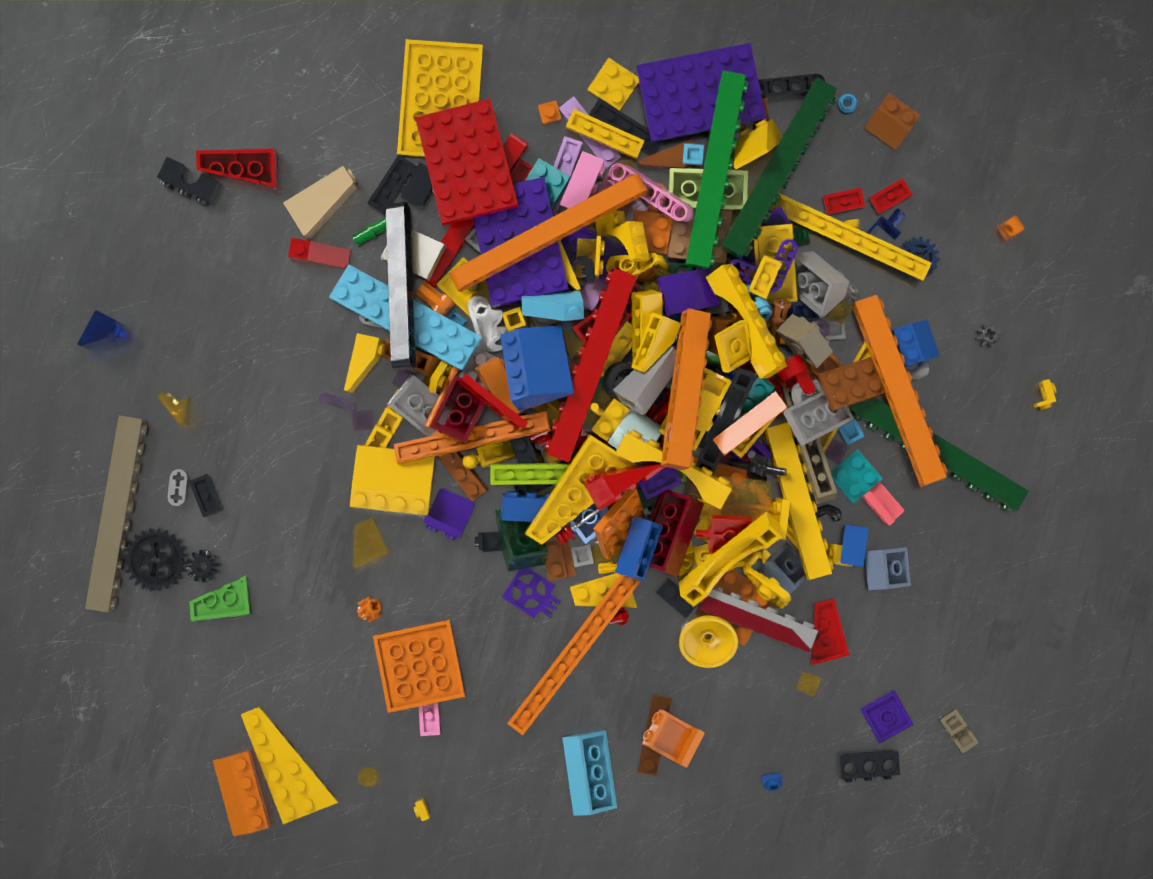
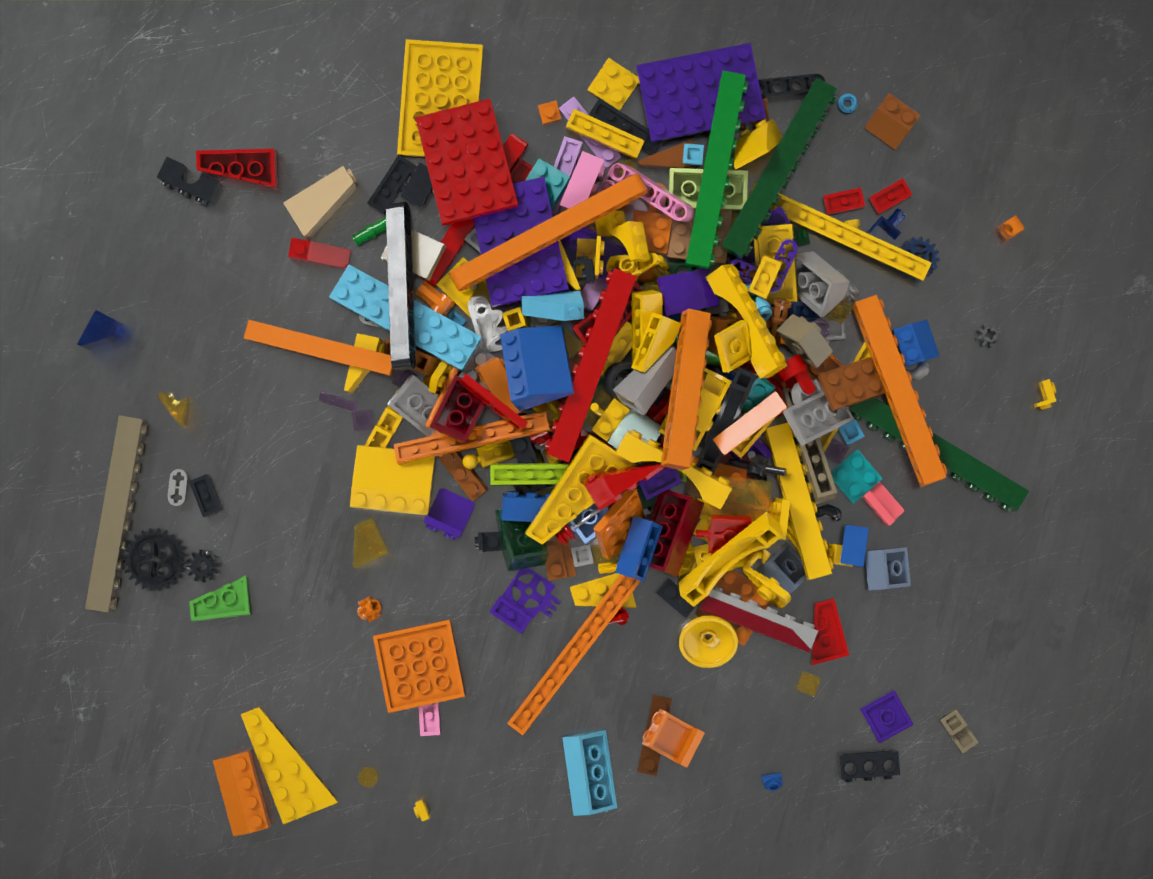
(318, 347): none -> orange tile
(510, 614): none -> dark purple plate

